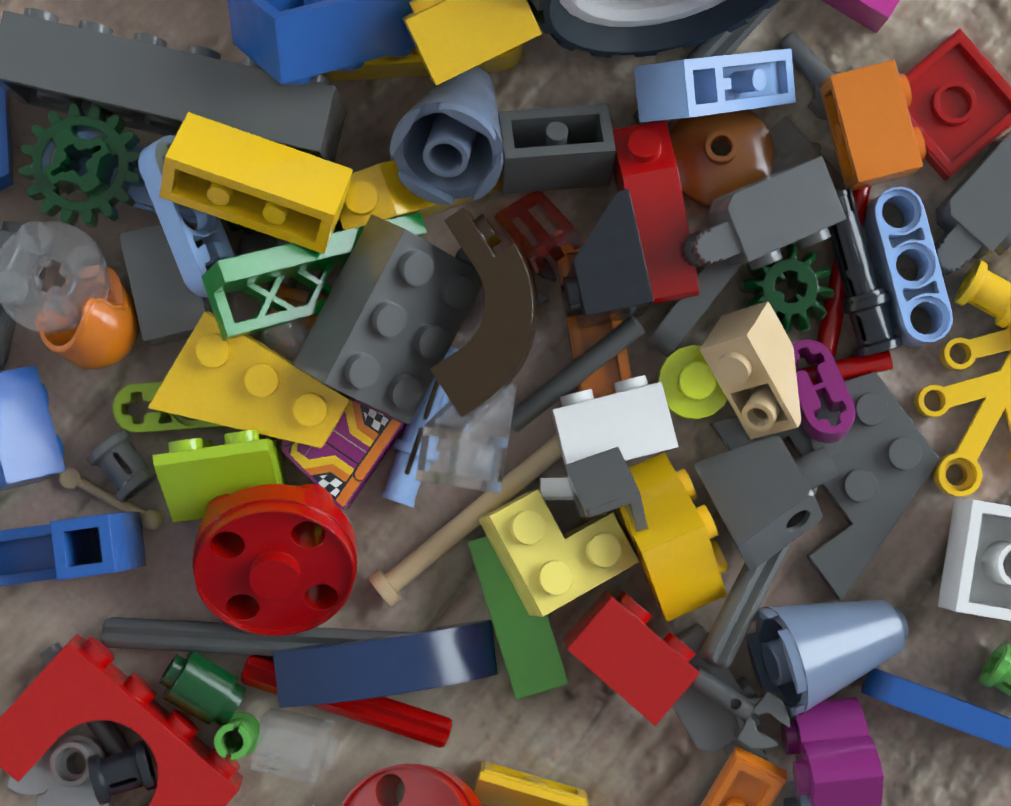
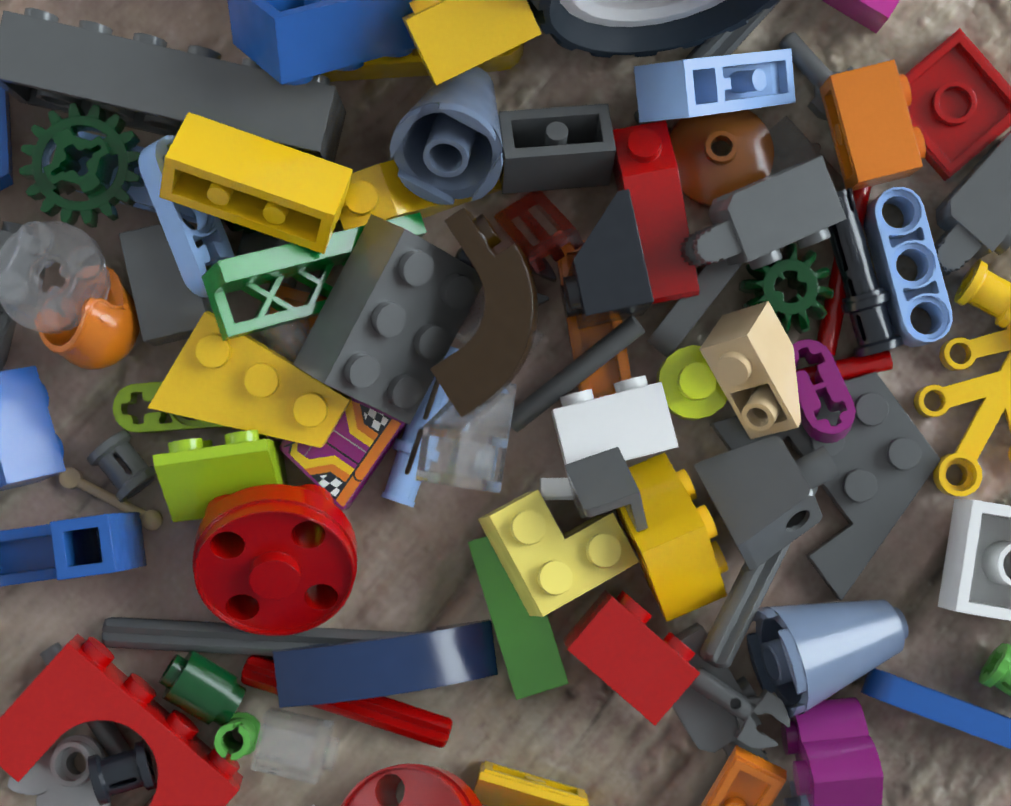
(464, 523): tan bar -> none

